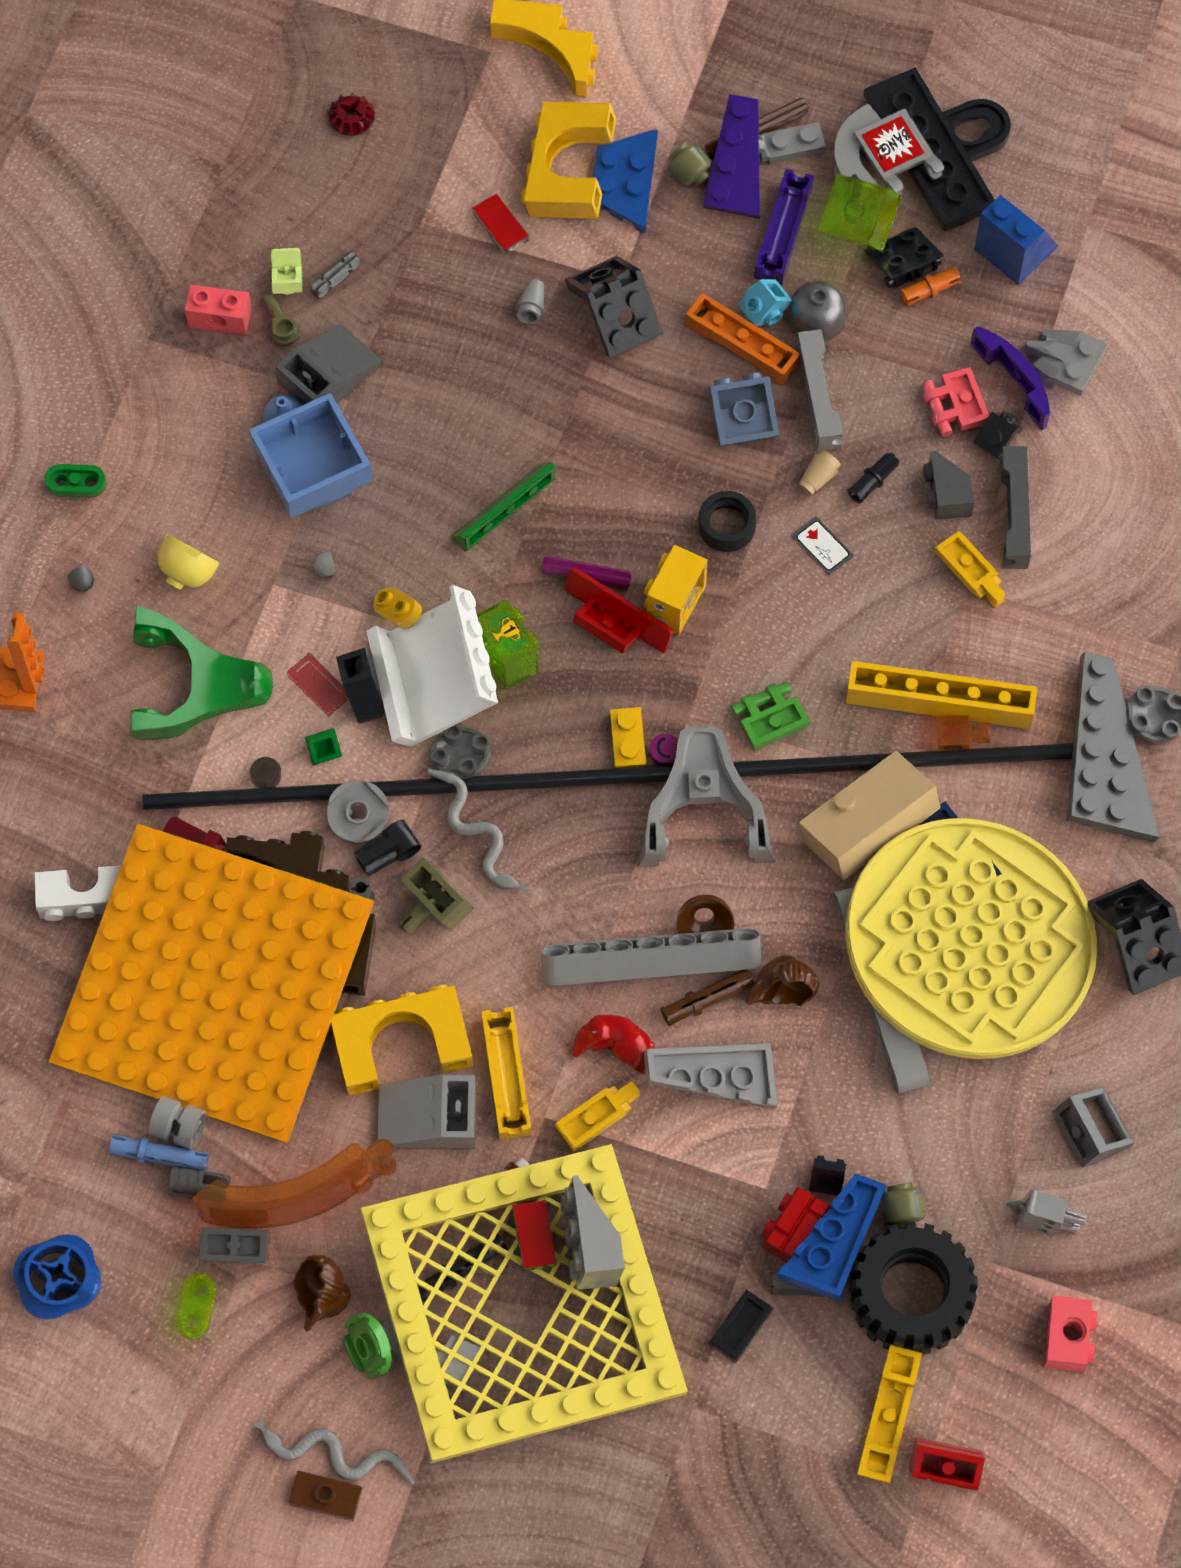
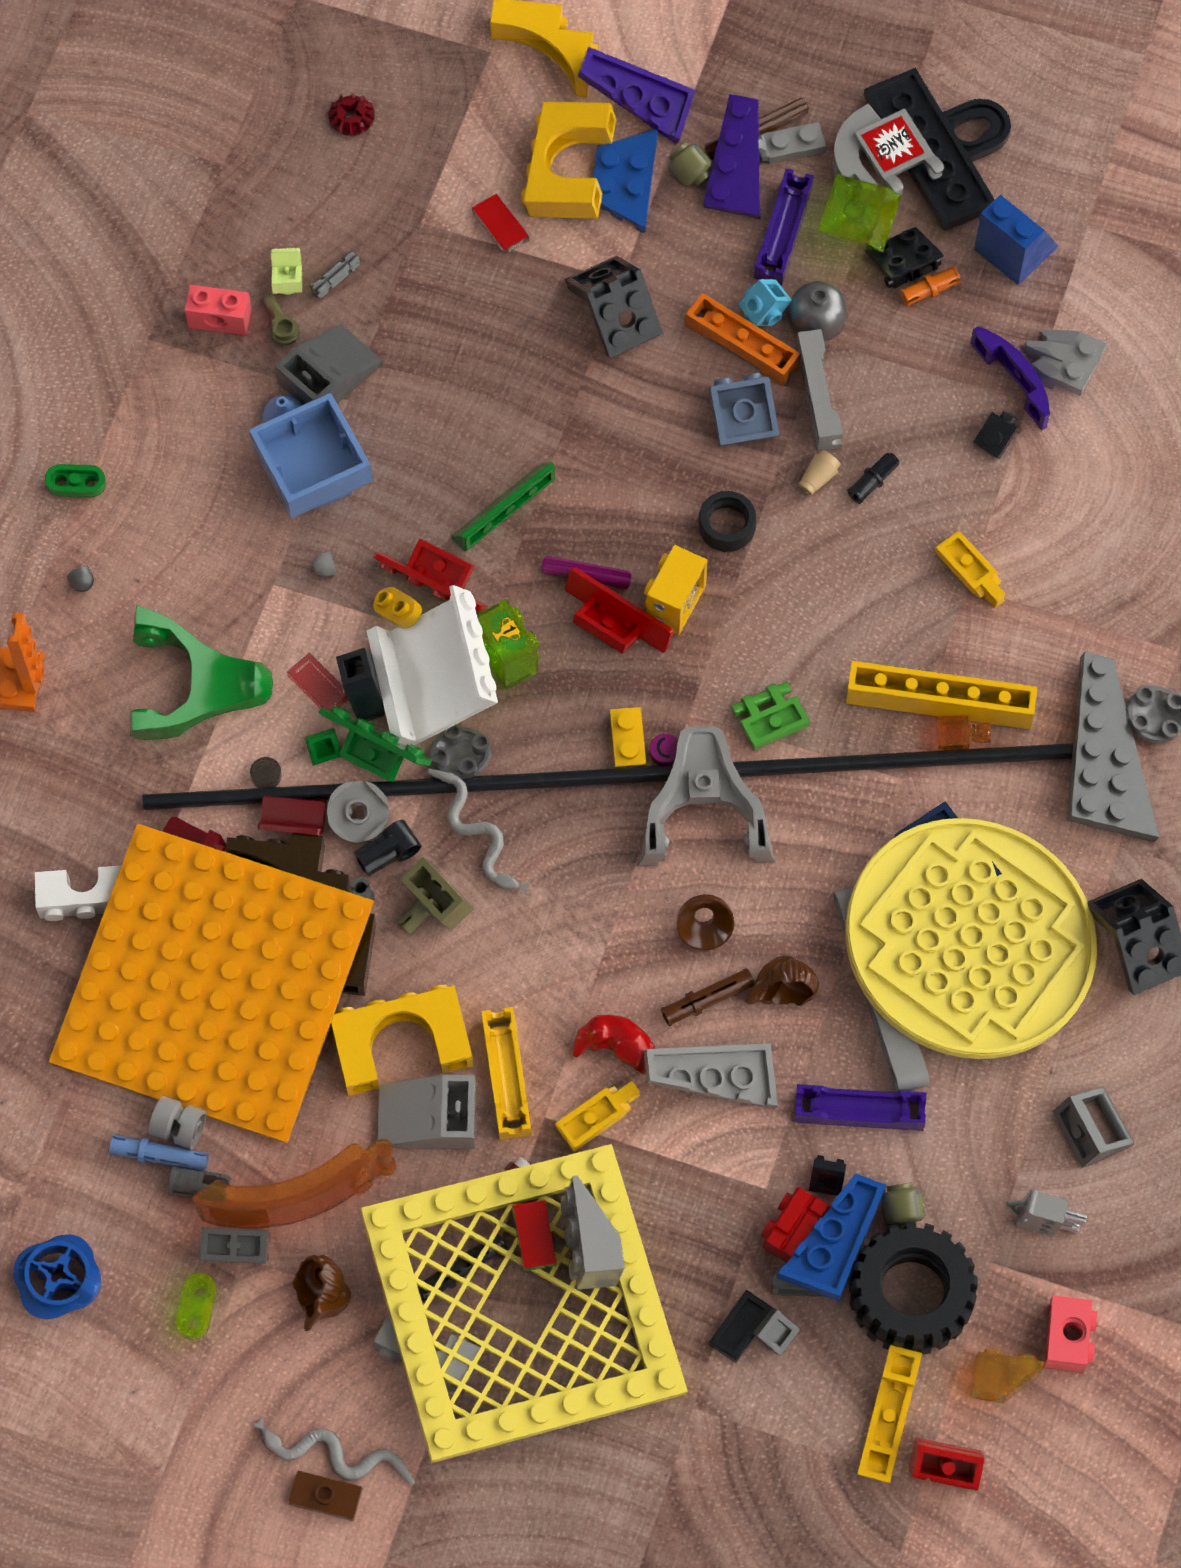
(184, 564): light yellow cylinder -> none
(292, 815): none -> dark red panel
(368, 1345): bright green tile -> none
(373, 750): none -> green bracket
(432, 567): none -> red bracket
(531, 303): light grey cone -> none
(644, 94): none -> dark purple wing
(651, 956): light grey beam -> none
(776, 1331): none -> plate
(822, 545): white sticker -> none
(860, 1108): none -> dark purple piece
(869, 814): tan brick -> none
(950, 488): dark grey slope -> none
(964, 398): coral plate -> none
(1002, 1376): none -> clear yellow slope
(1015, 477): dark grey piece -> none

